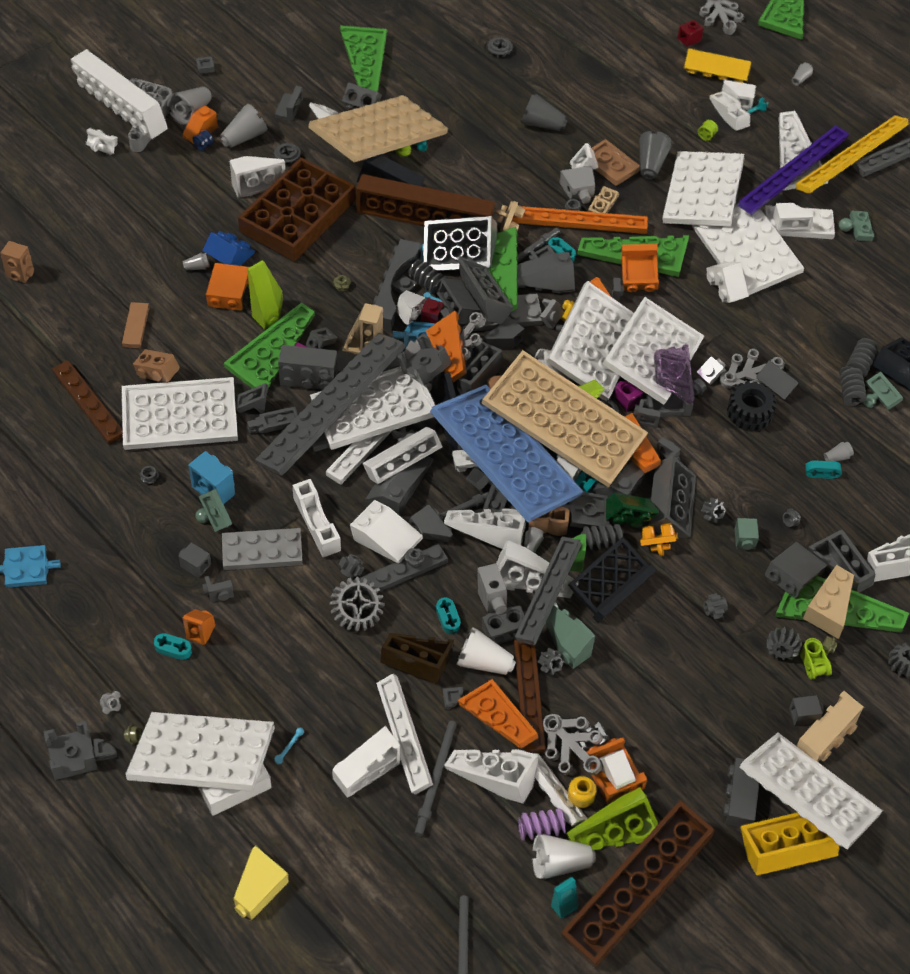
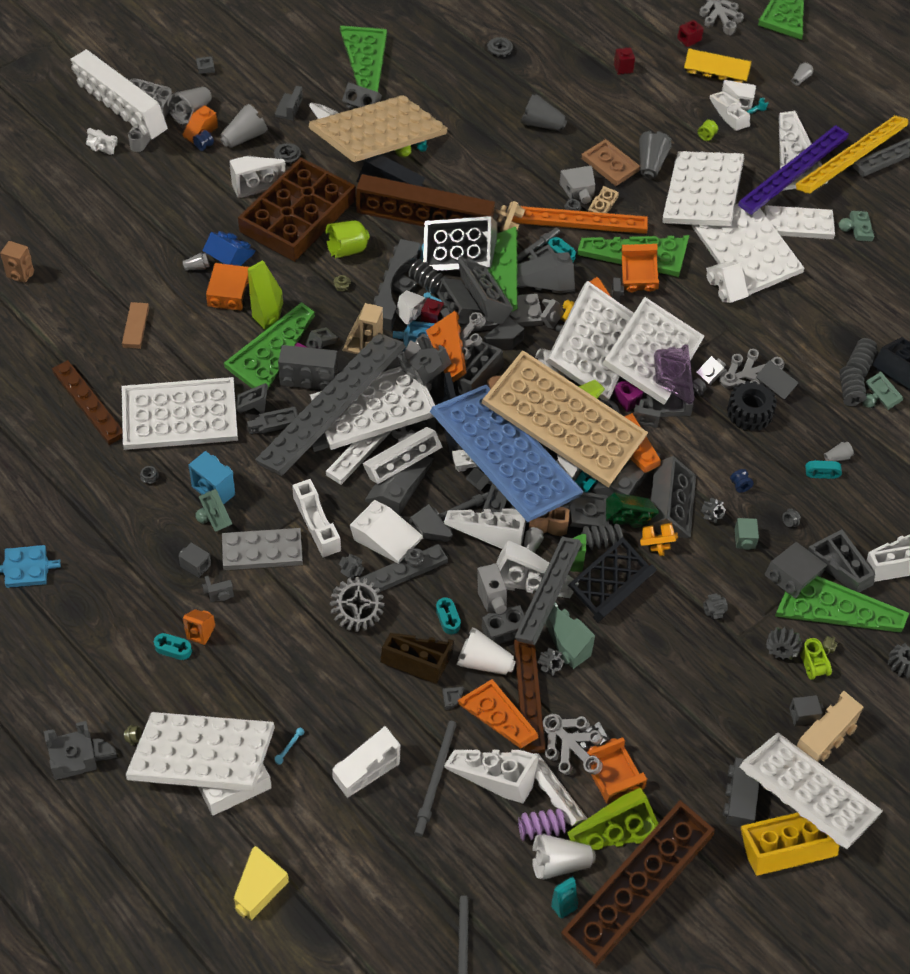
(106, 700): light grey plate -> none
(156, 366): medium nougat brick -> none
(346, 238): none -> lime cylinder
(404, 732): white plate -> none
(582, 791): yellow head -> none
(584, 158): white slope -> none
(617, 769): white slope -> none
(624, 61): none -> dark red brick
(667, 449): dark grey bracket -> none
(741, 480): none -> dark blue wheel
(791, 217): white slope -> none
(831, 602): tan wedge -> none

